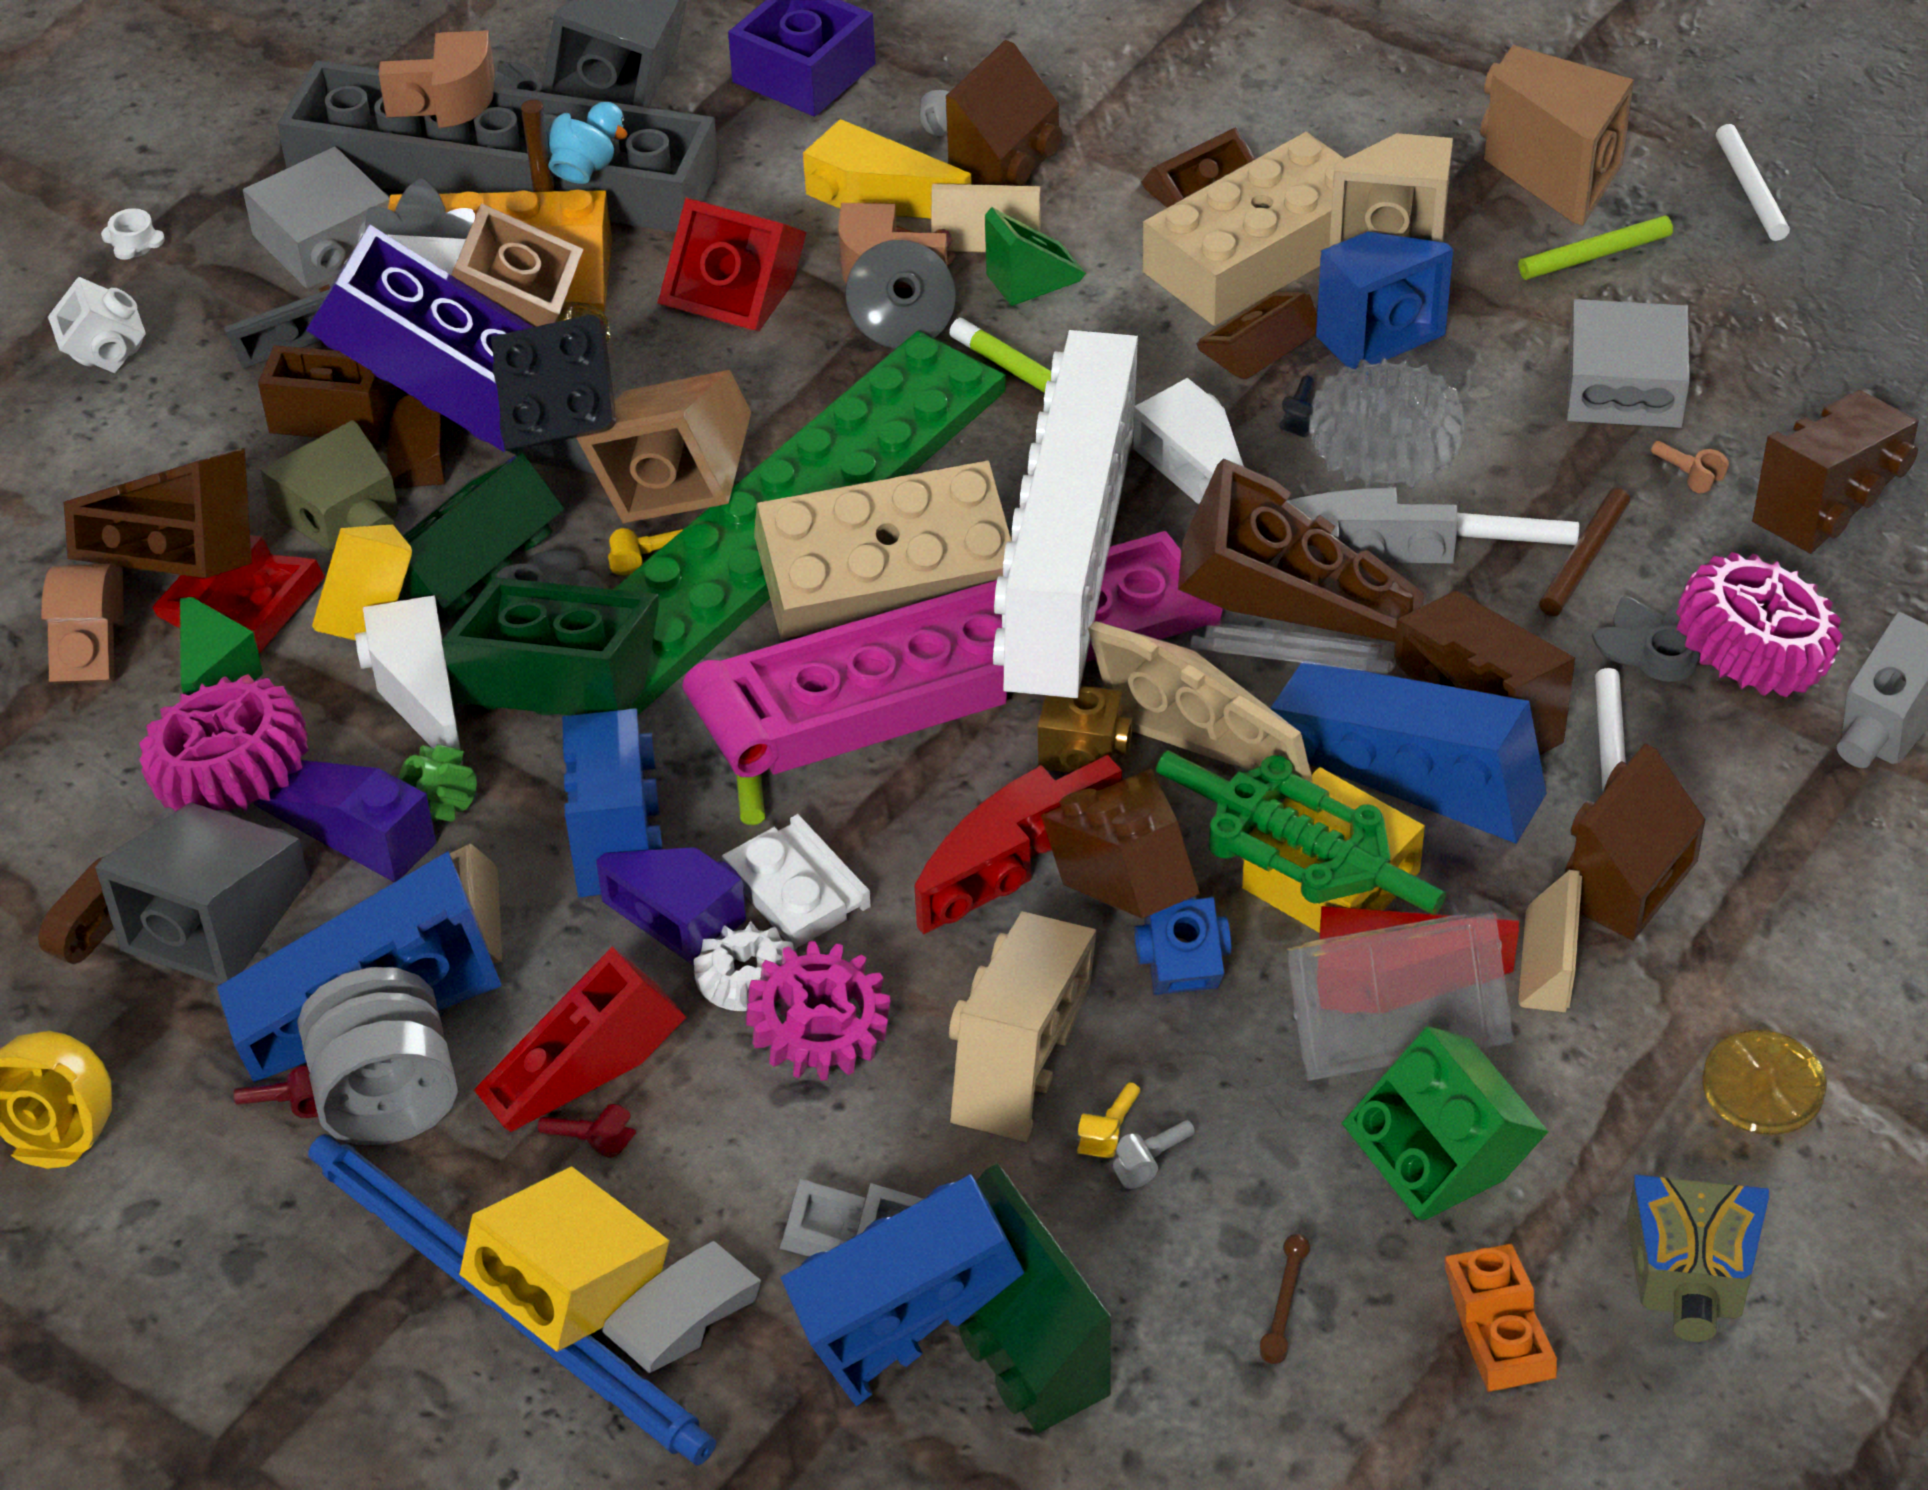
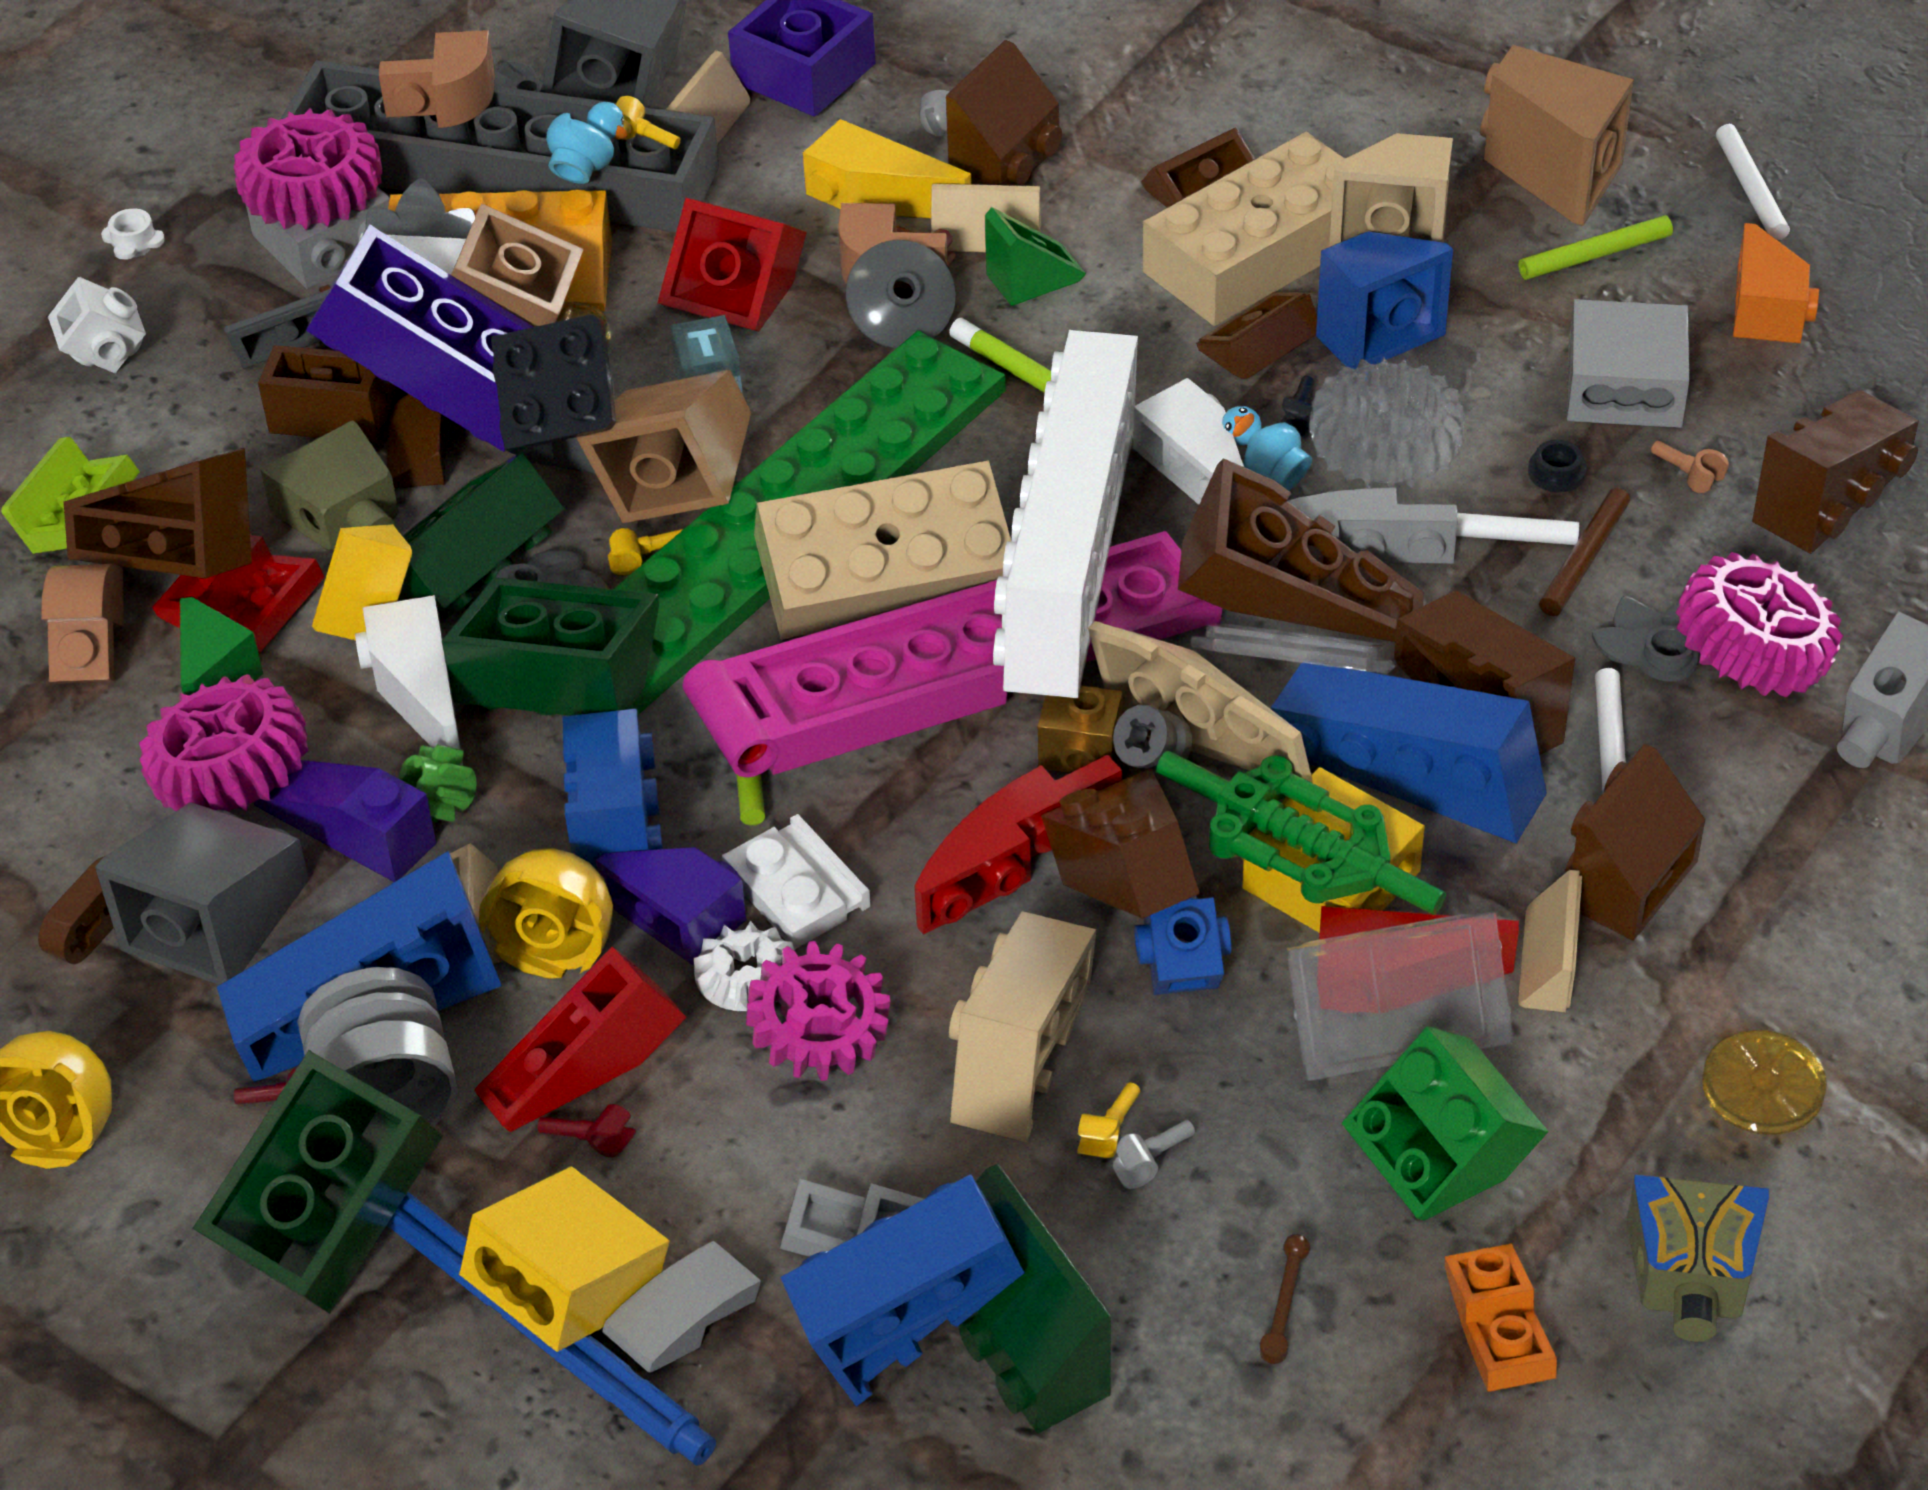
(61, 475): none -> lime bracket
(308, 169): none -> dark pink gear
(319, 1181): none -> dark green slope
(537, 146): reddish brown bar -> none
(547, 913): none -> yellow cylinder
(634, 123): none -> yellow hand
(704, 348): none -> clear light blue brick
(714, 93): none -> tan slope
(1168, 733): none -> flat silver wheel
(1270, 450): none -> medium azure animal
(1557, 466): none -> black plate
(1771, 290): none -> orange slope

